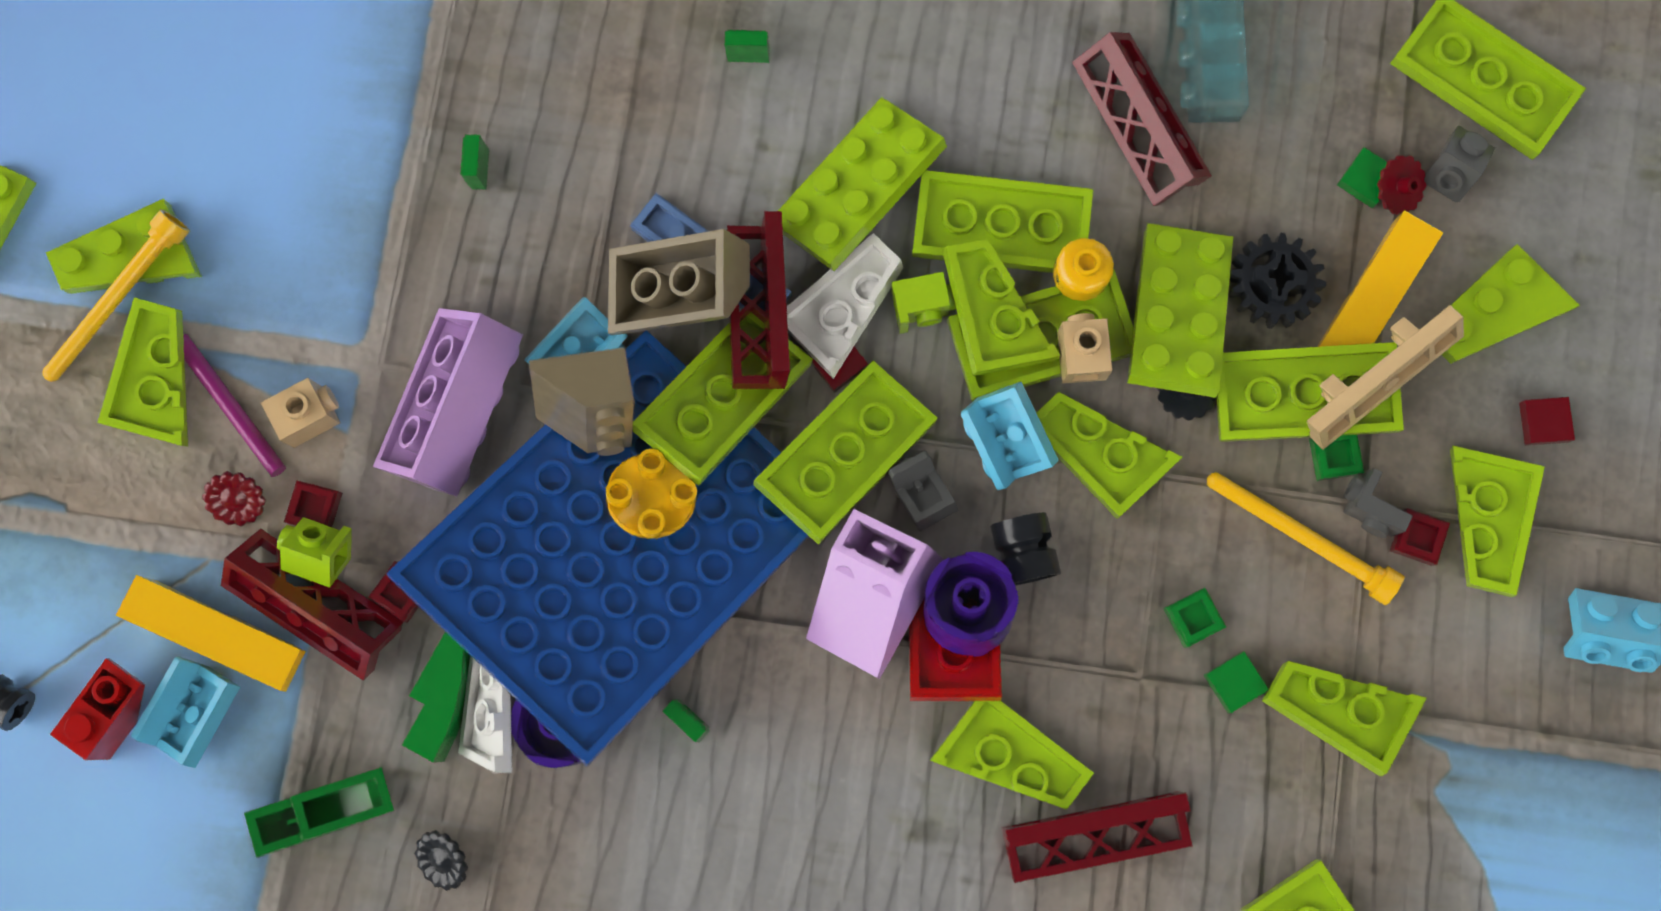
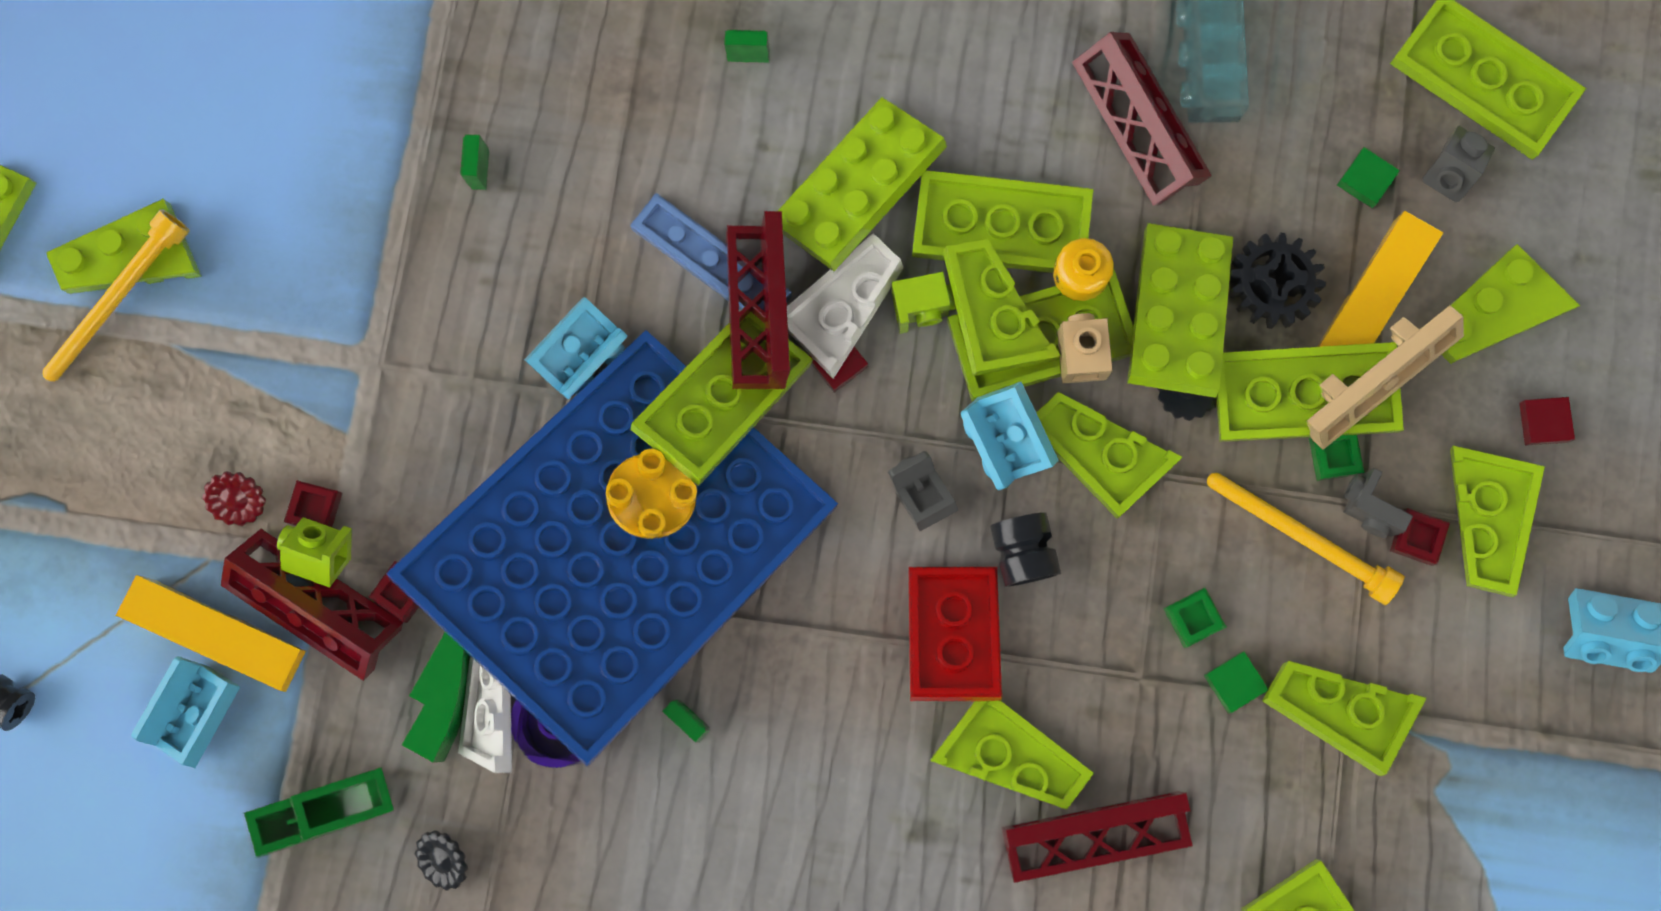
(101, 713): red slope -> none
(149, 376): lime wing -> none
(232, 409): magenta bar -> none
(302, 412): tan brick -> none
(449, 400): lavender slope -> none
(586, 399): dark tan slope -> none
(676, 281): dark tan slope -> none
(845, 452): lime plate -> none
(870, 592): lavender slope -> none
(954, 584): dark purple brick -> none
(1401, 184): dark red piece -> none

